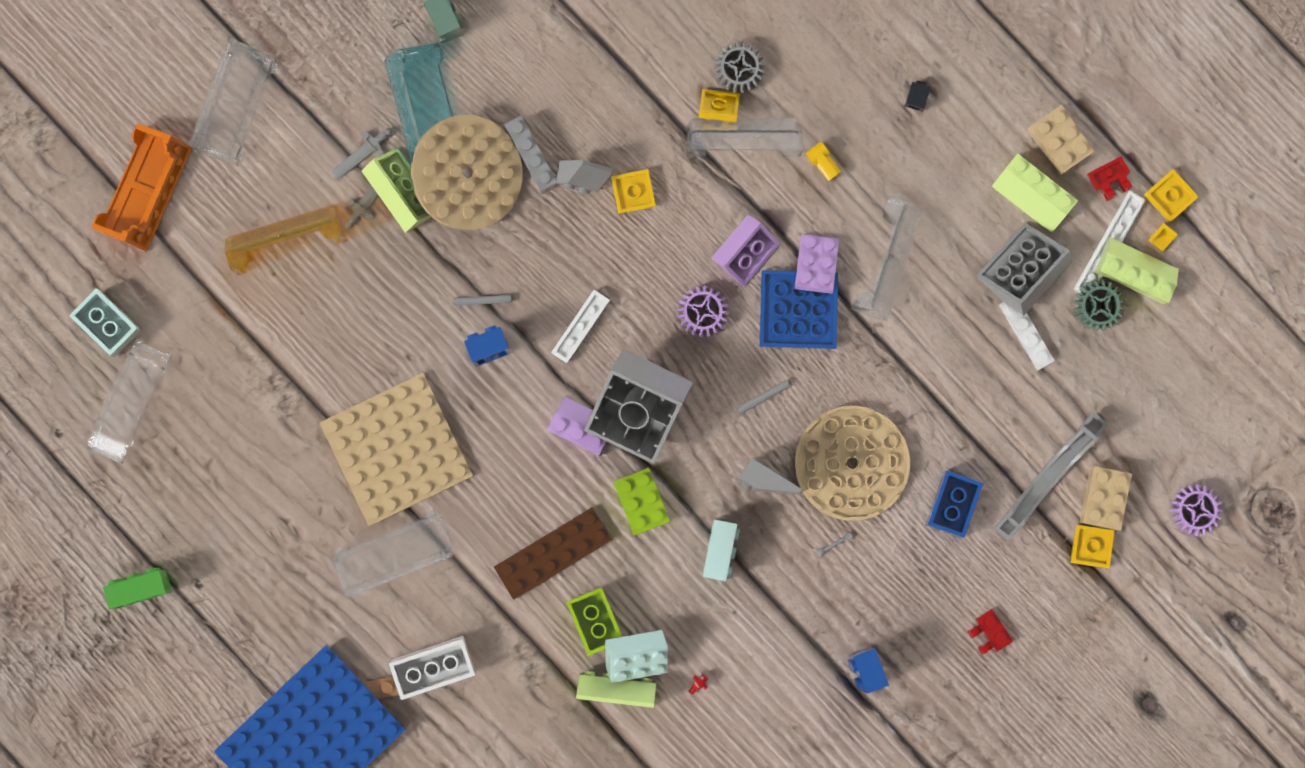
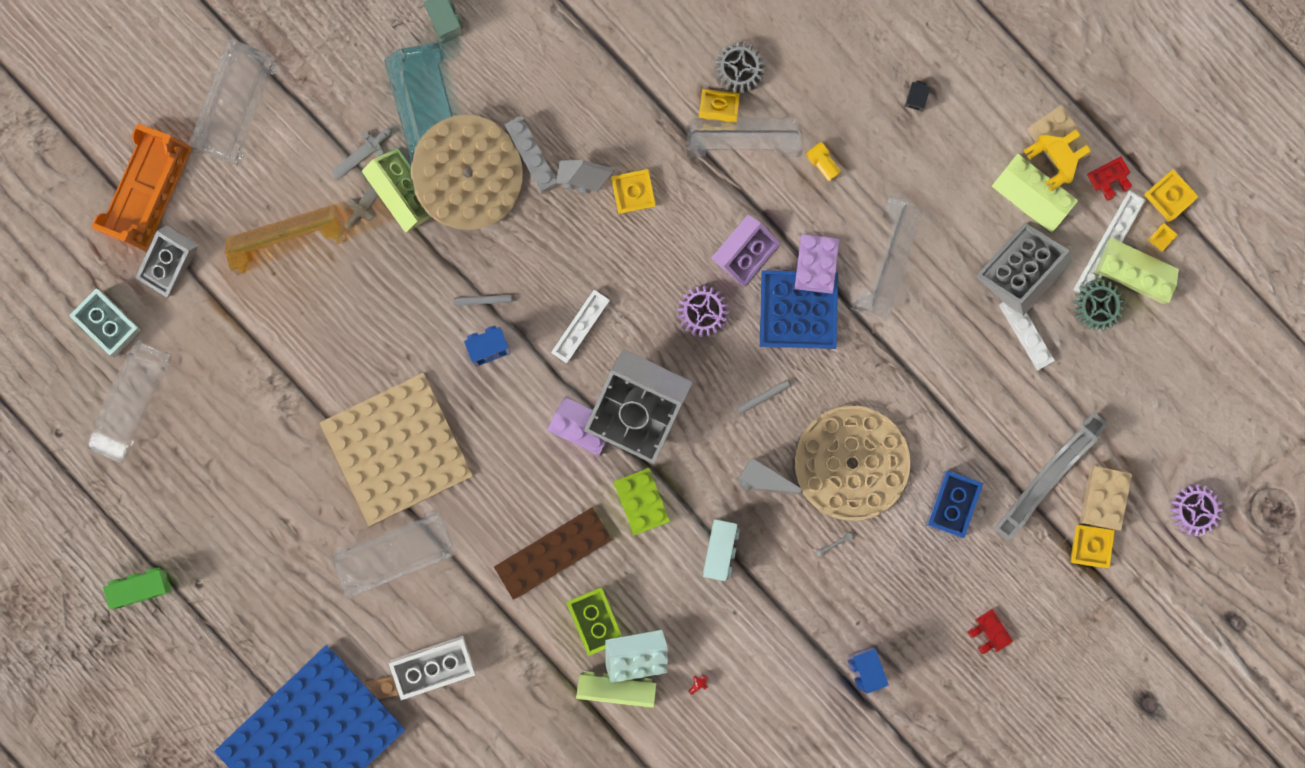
(166, 260): none -> light grey slope
(1060, 154): none -> yellow connector

